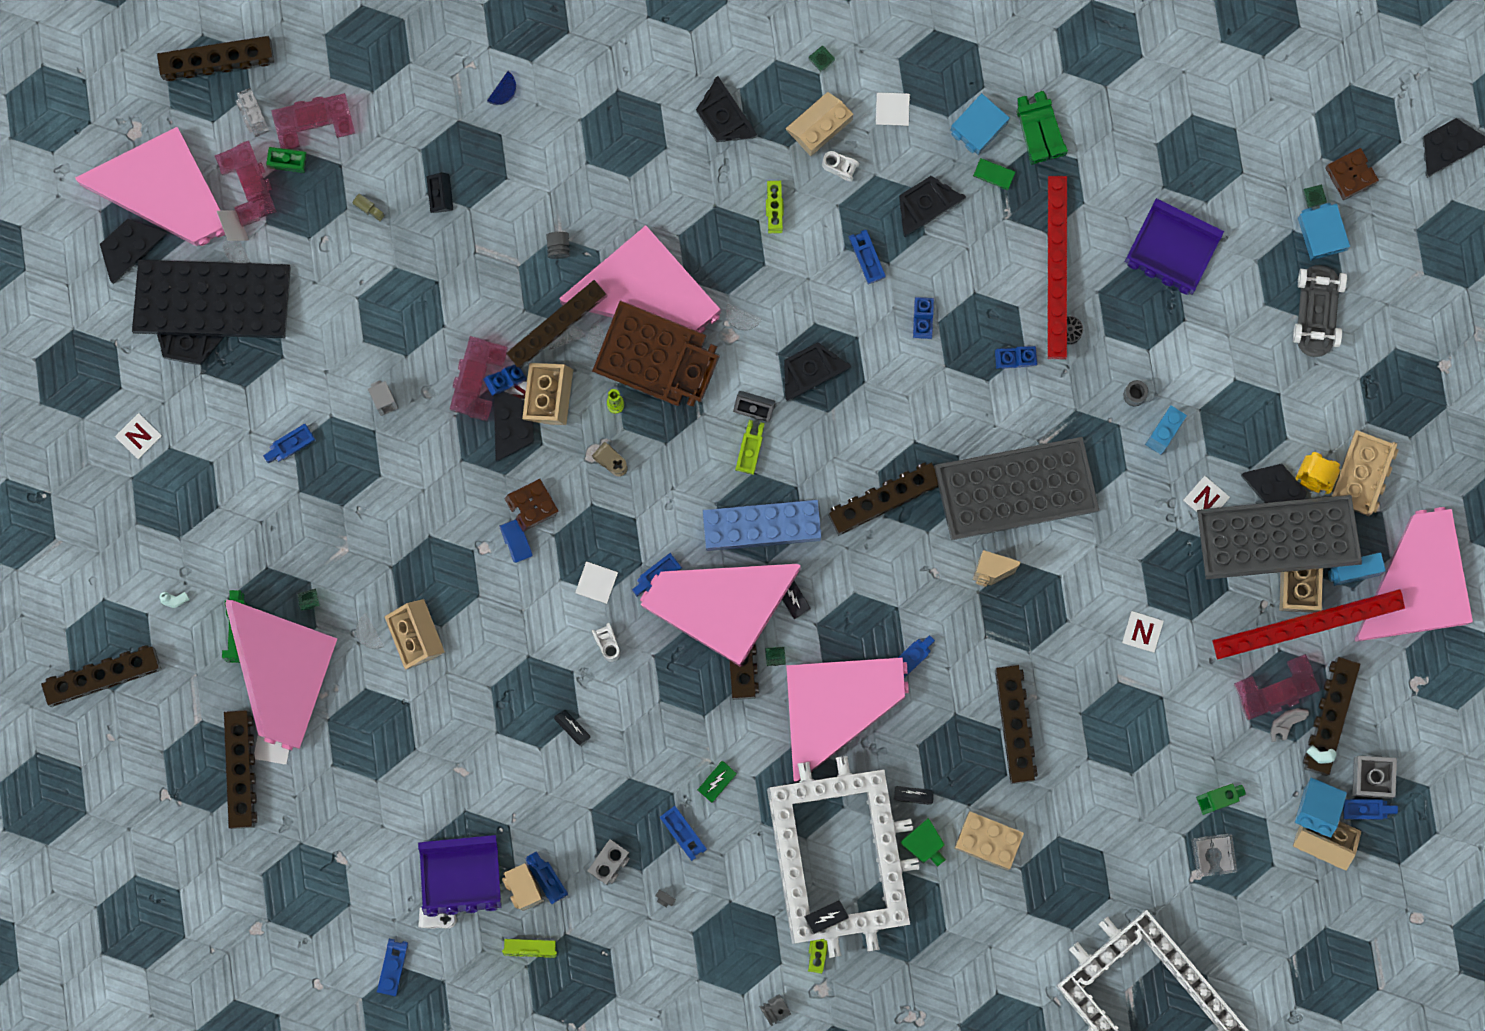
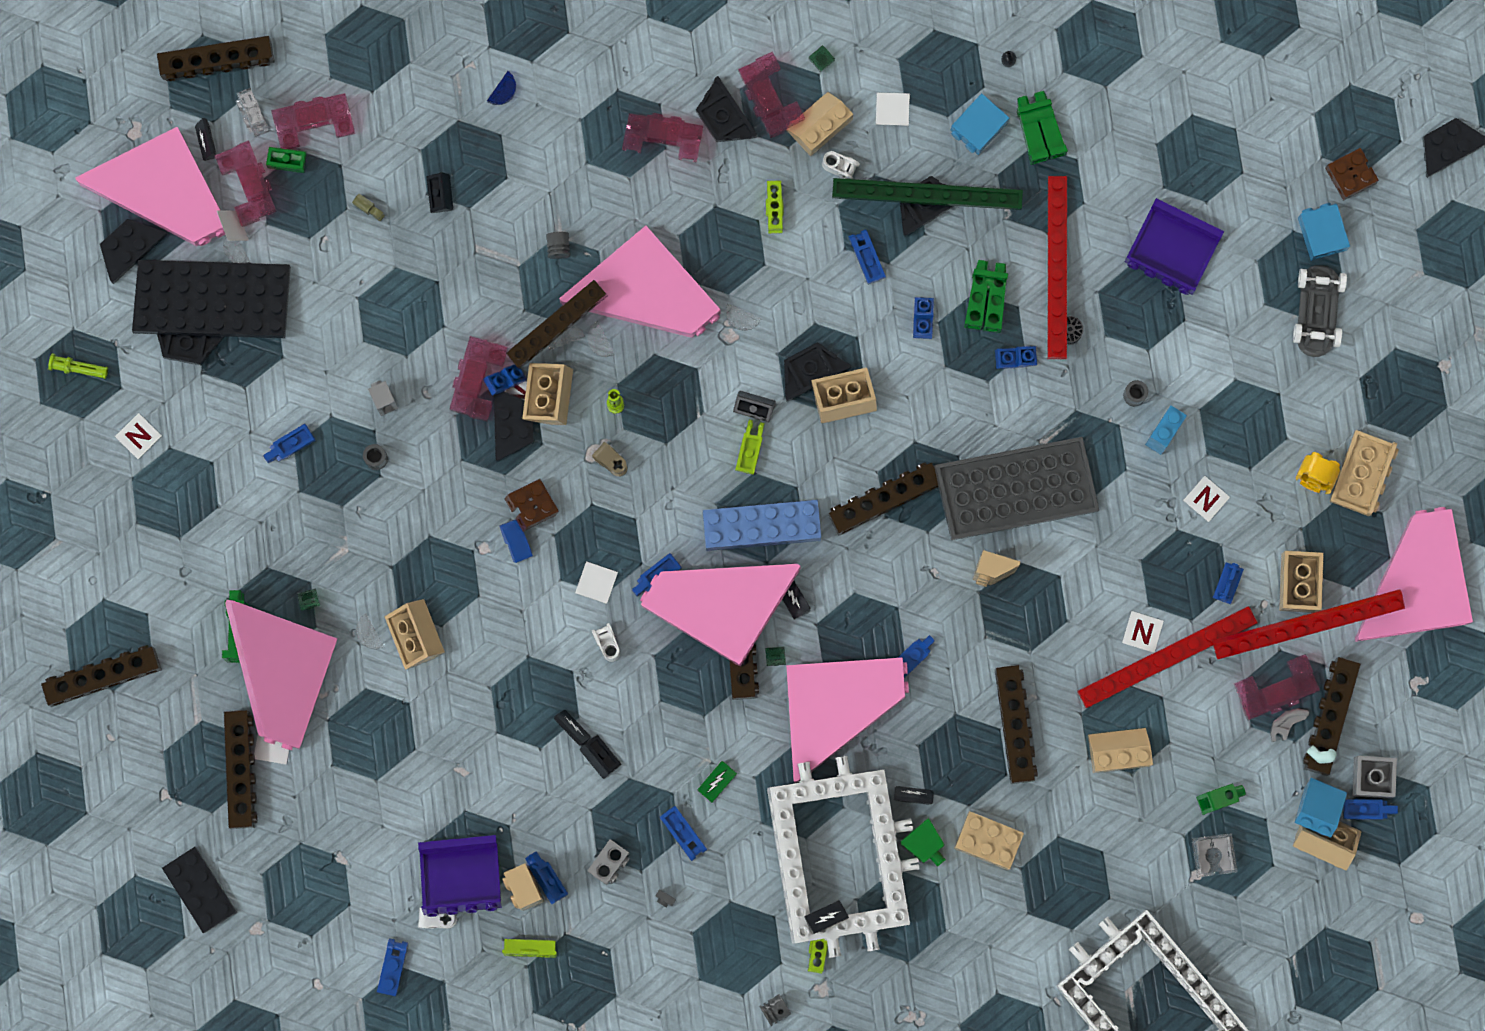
(68, 366): none -> lime pin
(173, 601): light aqua arm -> none
(199, 890): none -> black plate
(205, 139): none -> black slope
(375, 457): none -> dark grey piece
(600, 756): none -> black slope
(656, 356): reddish brown plate -> none
(665, 131): none -> clear pink bracket
(766, 102): none -> clear pink bracket
(844, 395): none -> tan slope
(927, 194): none -> dark green plate
(984, 282): none -> green hips
(994, 174): green tile -> none
(1004, 59): none -> black hinge
(1120, 750): none -> tan slope
(1166, 657): none -> red plate
(1228, 583): none -> blue hinge
(1274, 484): black wing -> none
(1279, 537): dark grey plate -> none
(1314, 196): clear green plate -> none
(1371, 567): dark azure brick -> none

